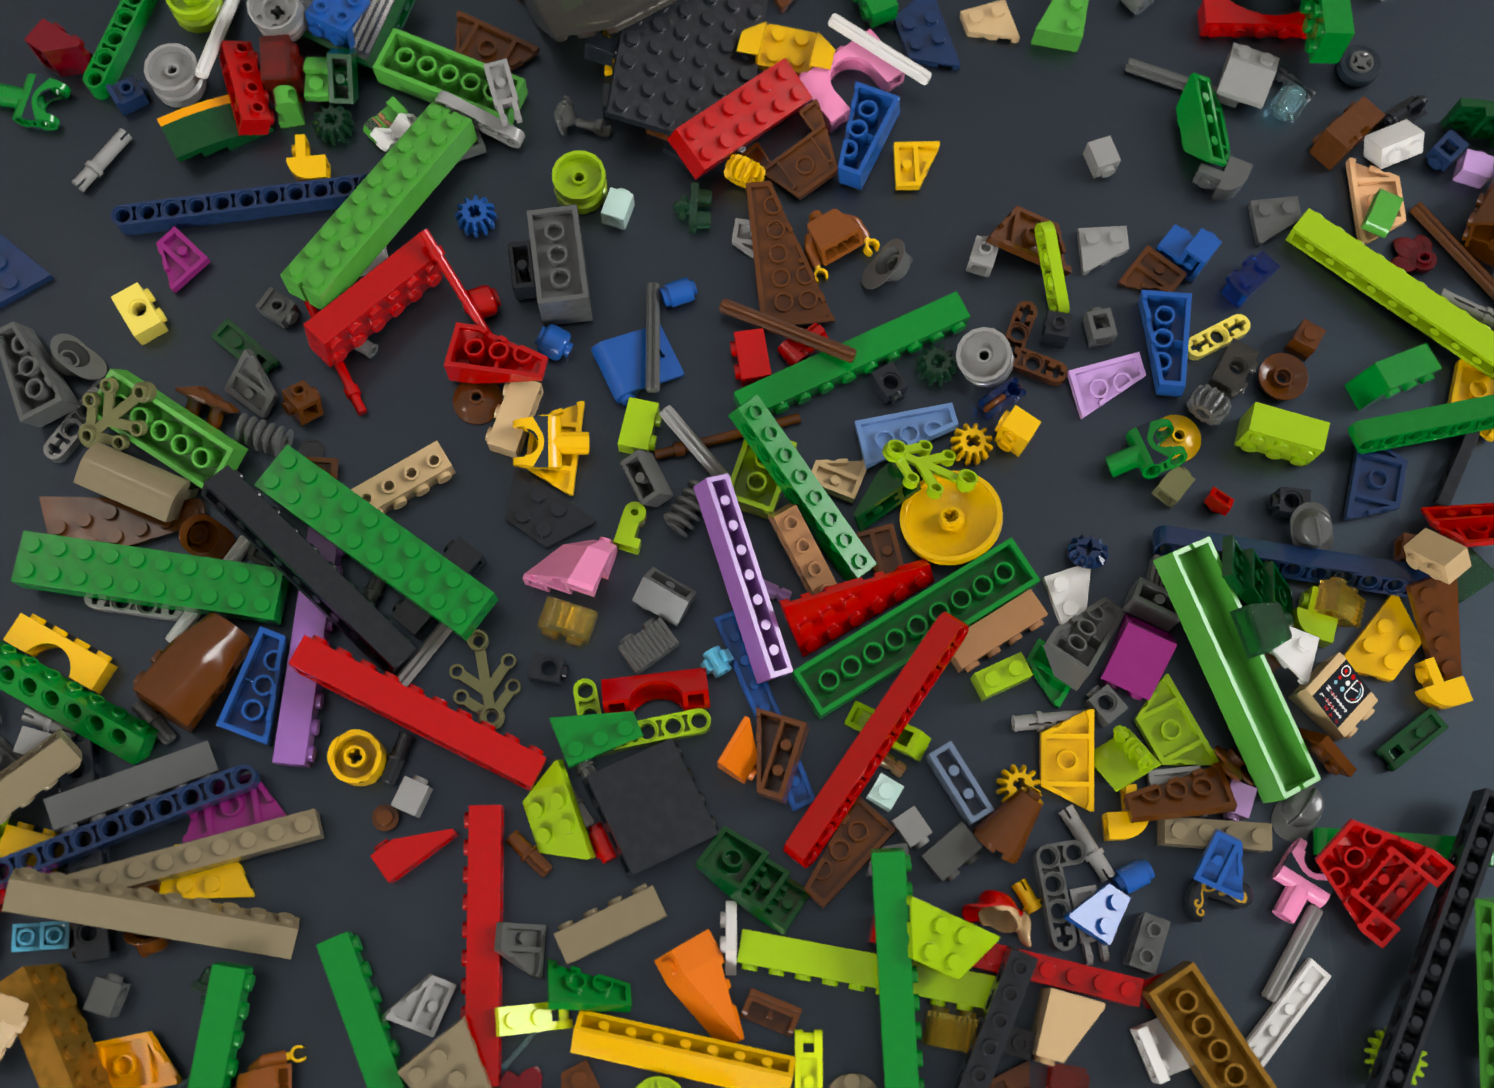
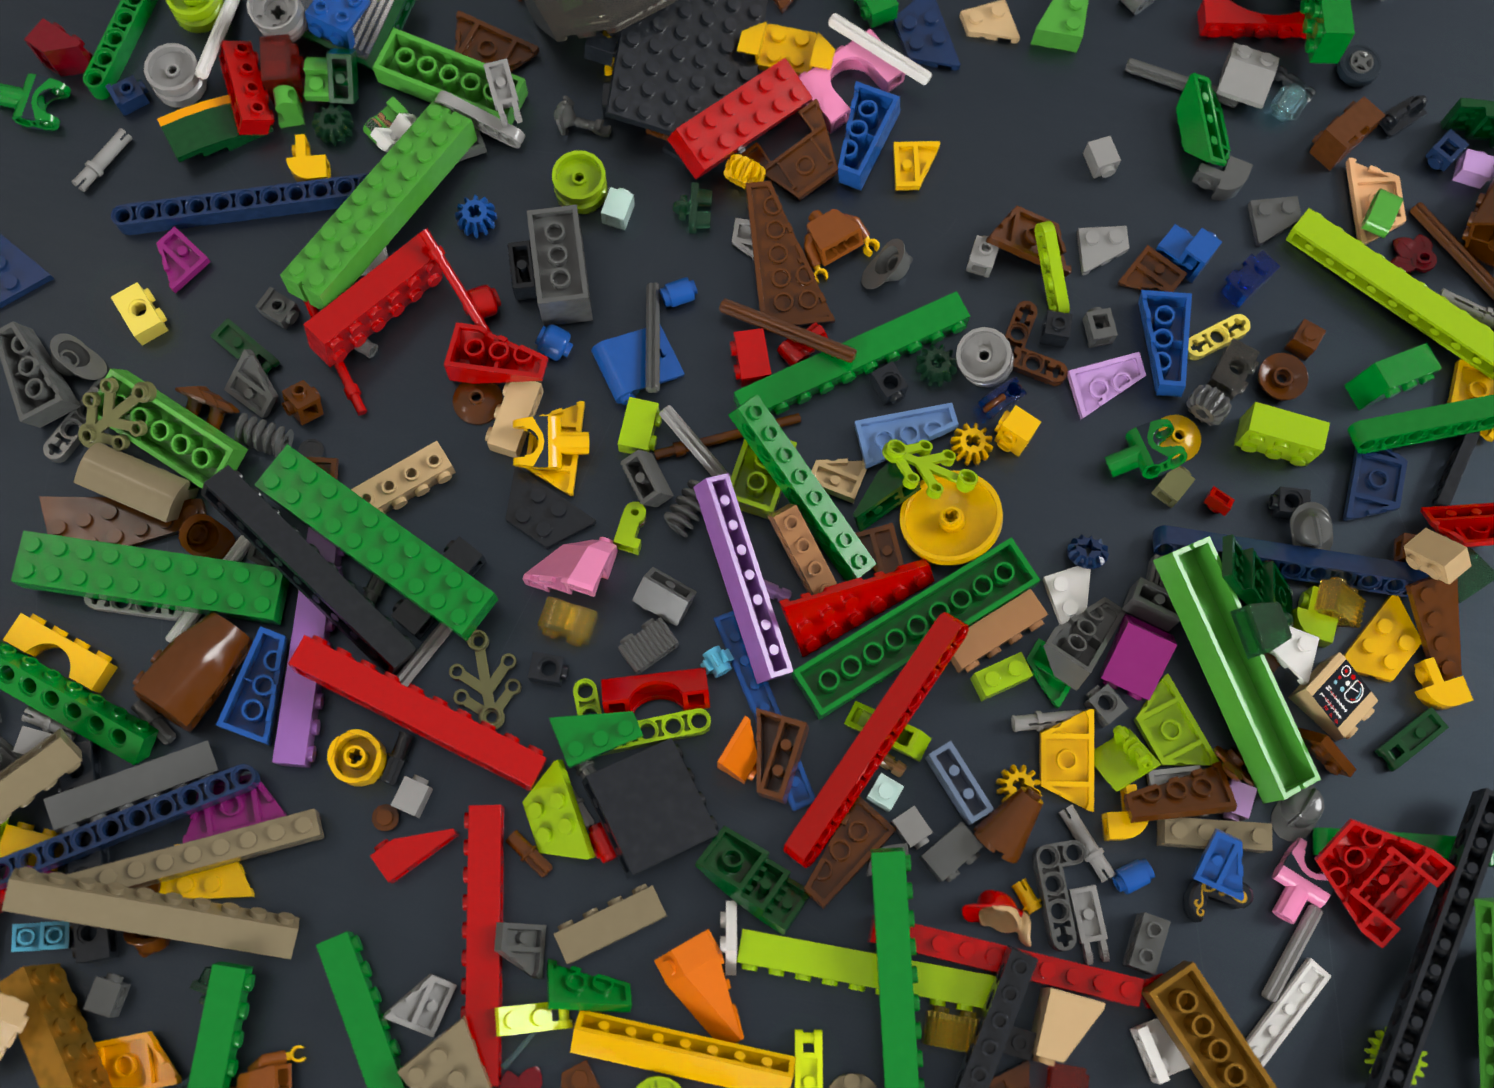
(770, 1012): reddish brown hinge -> none
(944, 939): lime wing -> none
(1100, 913): wing -> none
(1393, 144): white brick -> none

